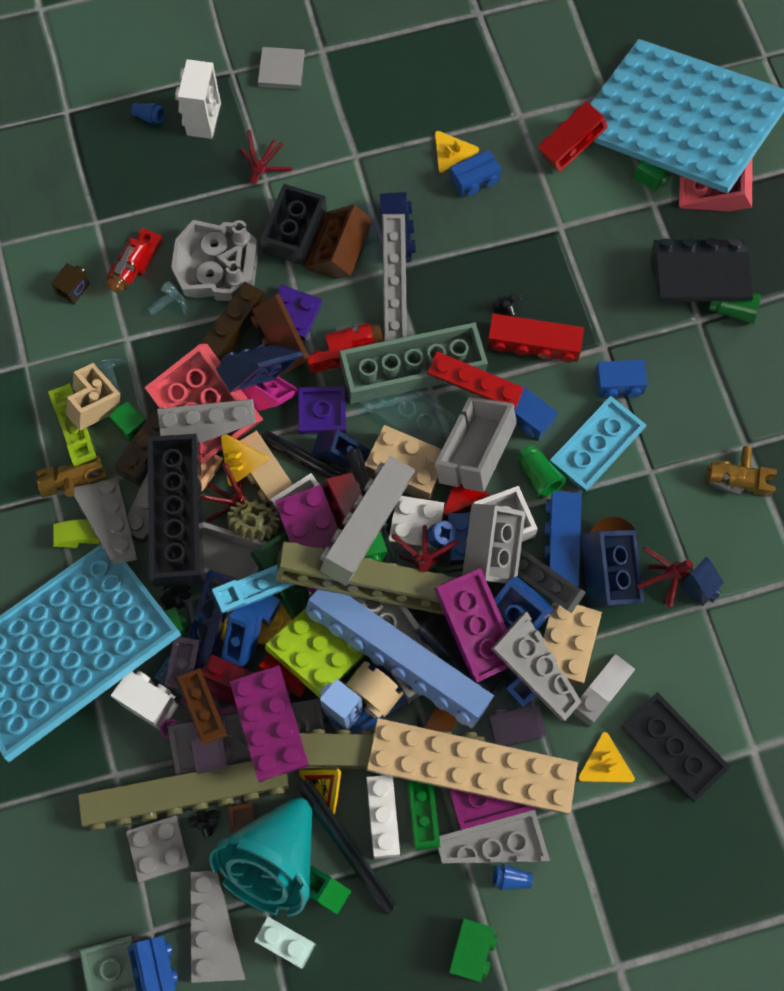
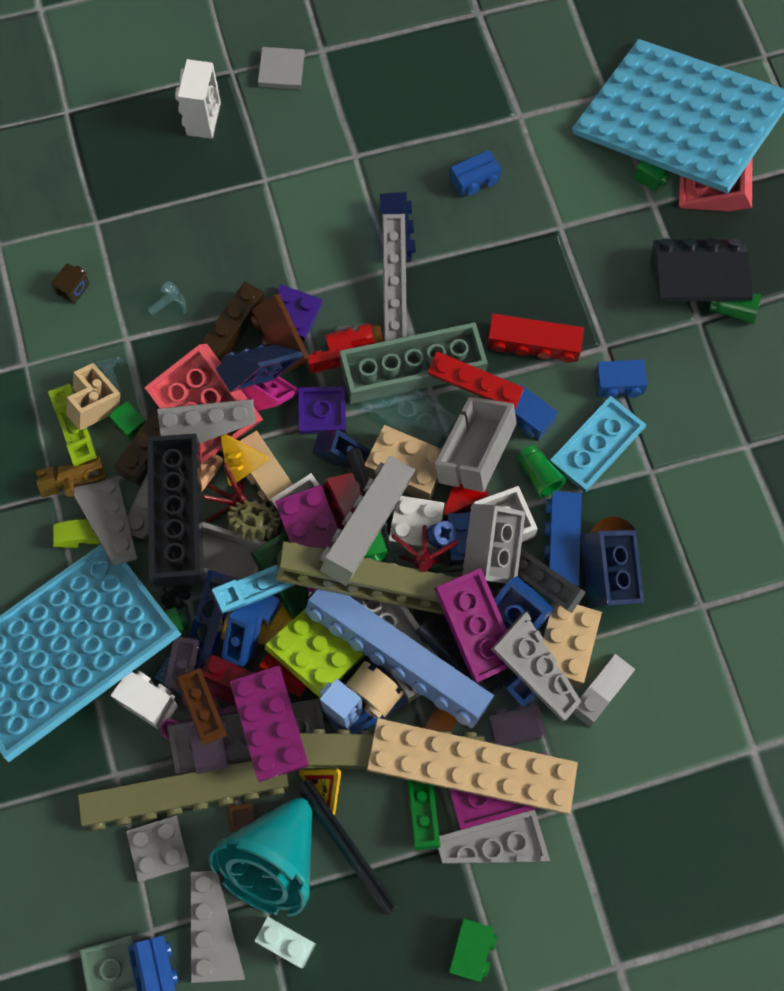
(133, 260): red plate -> none
(149, 112): blue cone -> none
(204, 821): black plant -> none
(230, 261): light grey brick -> none
(260, 166): dark red plant -> none
(293, 224): black brick -> none
(300, 455): black axle -> none
(327, 890): green slope -> none
(338, 242): reddish brown slope -> none
(383, 817): white brick -> none
(452, 151): yellow piece -> none
(508, 303): black plant -> none
(508, 878): blue cone -> none
(572, 136): red brick -> none
(605, 764): yellow piece -> none
(673, 571): dark red plant -> none
(675, 747): black plate -> none
(703, 582): dark blue slope -> none
(741, 477): pearl gold piece -> none

